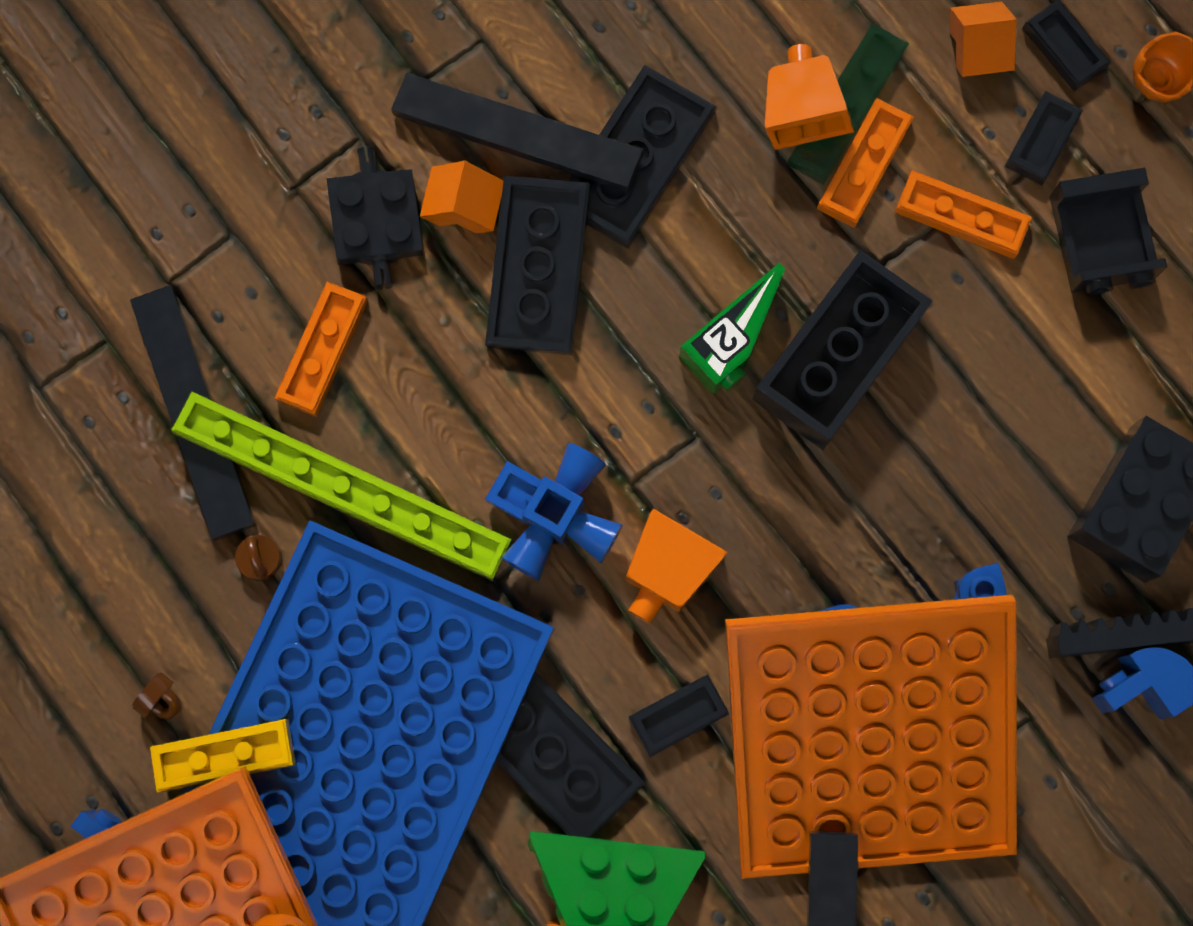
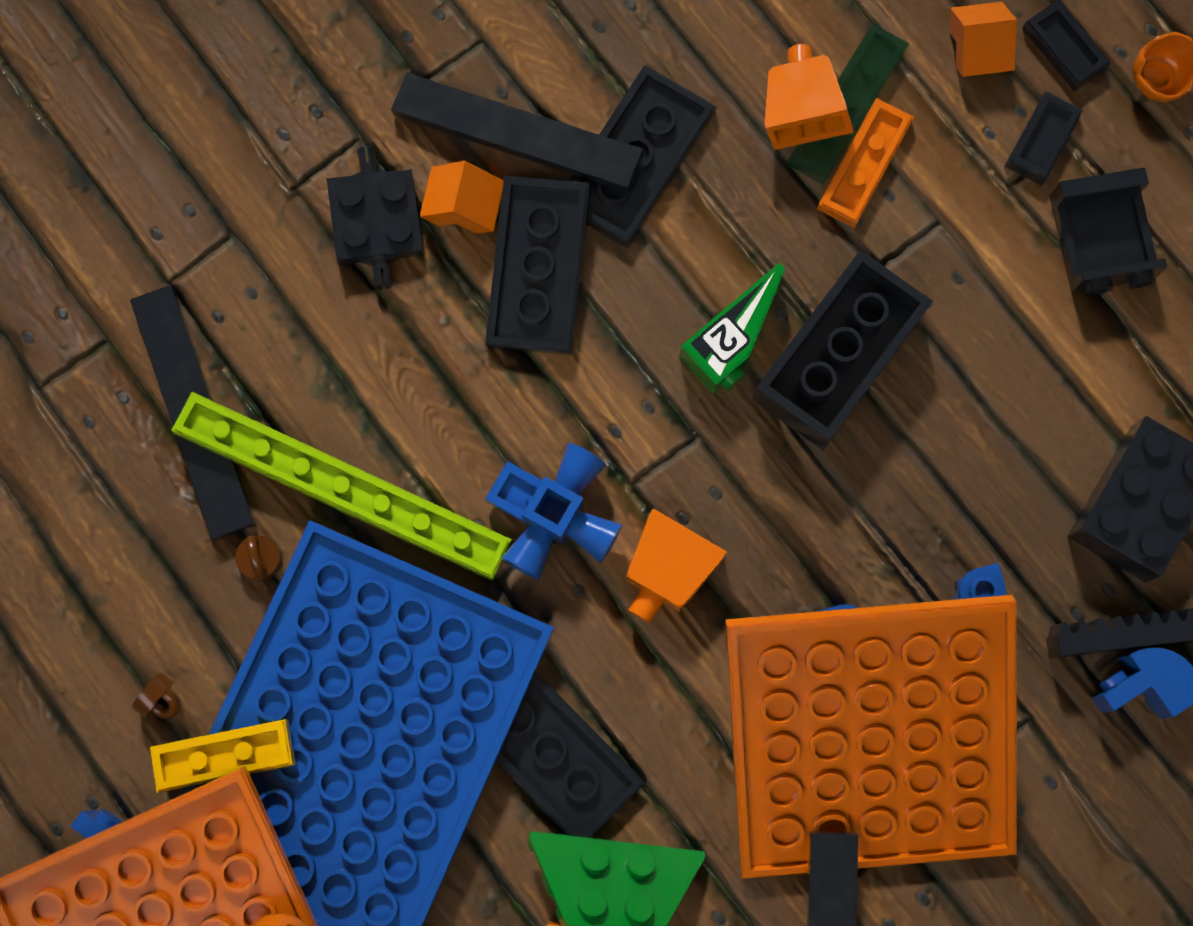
(321, 349): orange tile -> none
(678, 715): black tile -> none
(963, 214): orange tile -> none

